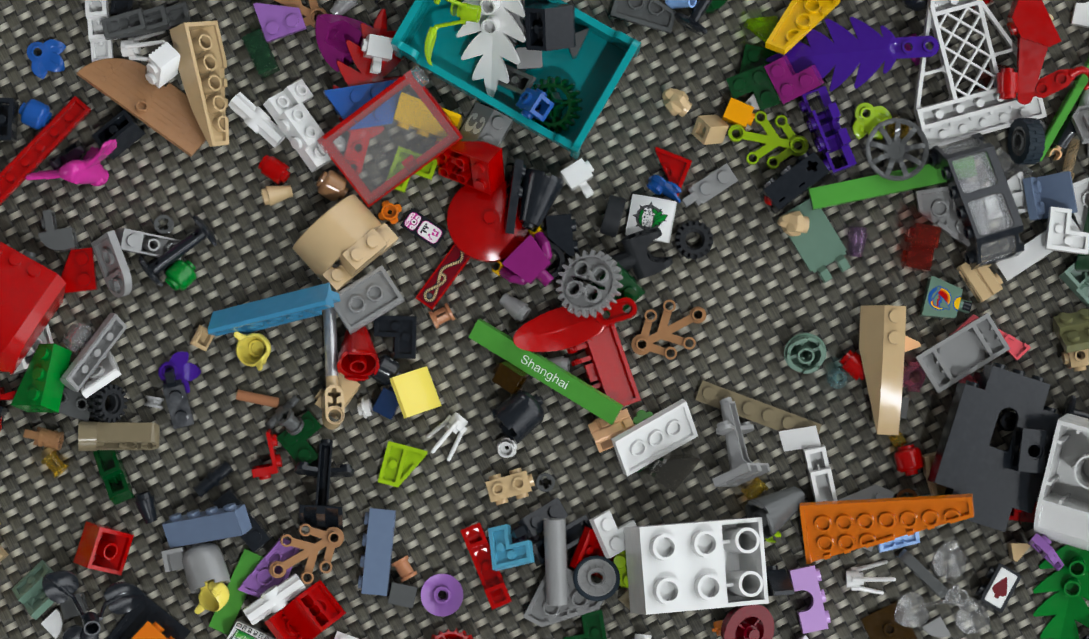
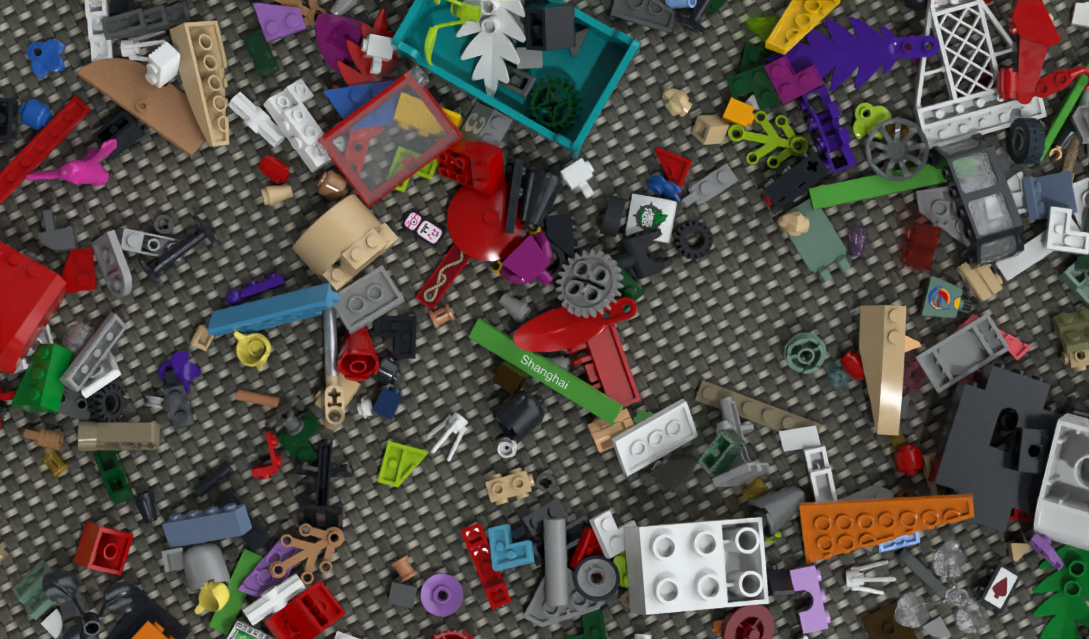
(72, 152): black plate -> none
(180, 275): green head -> none
(235, 297): none -> dark purple plate
(378, 551): sand blue brick -> none
(386, 206): orange plate -> none
(415, 392): light yellow slope -> none
(534, 104): blue brick -> none
(665, 332): medium nougat plant -> none
(721, 452): none -> clear green brick

